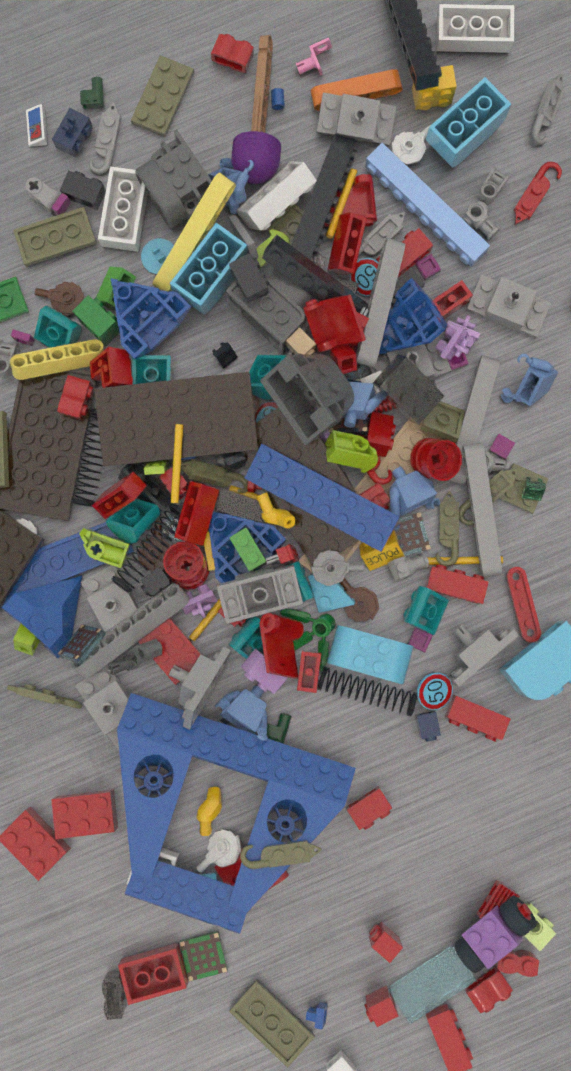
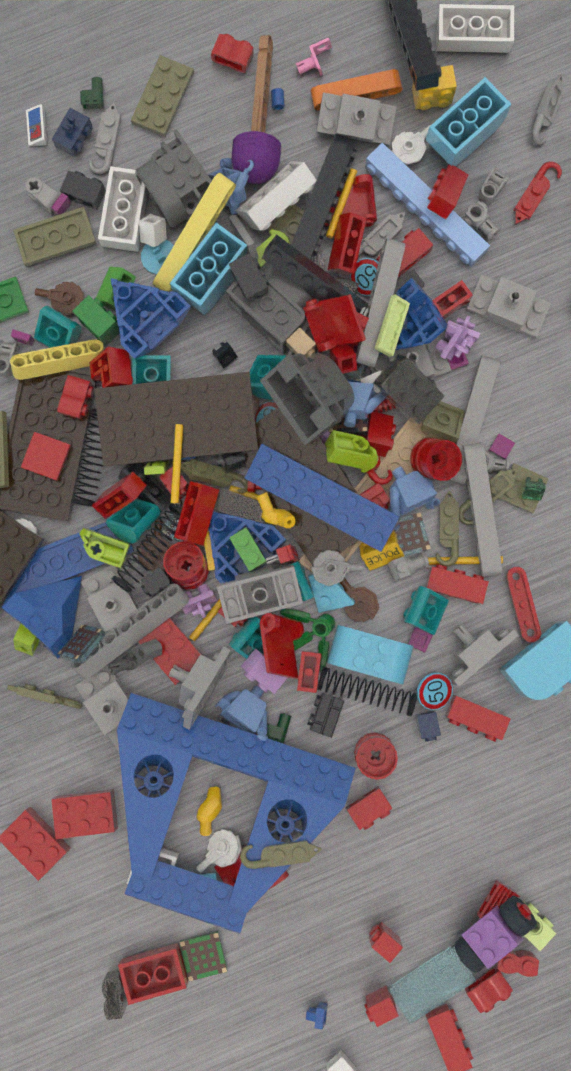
(45, 456): none -> red tile
(152, 230): none -> white brick
(272, 1023): olive plate -> none
(326, 714): none -> black brick
(374, 766): none -> red wheel
(392, 325): none -> yellowish green plate
(428, 267): magenta tile -> none
(446, 190): none -> red brick
(535, 382): medium blue torso -> none

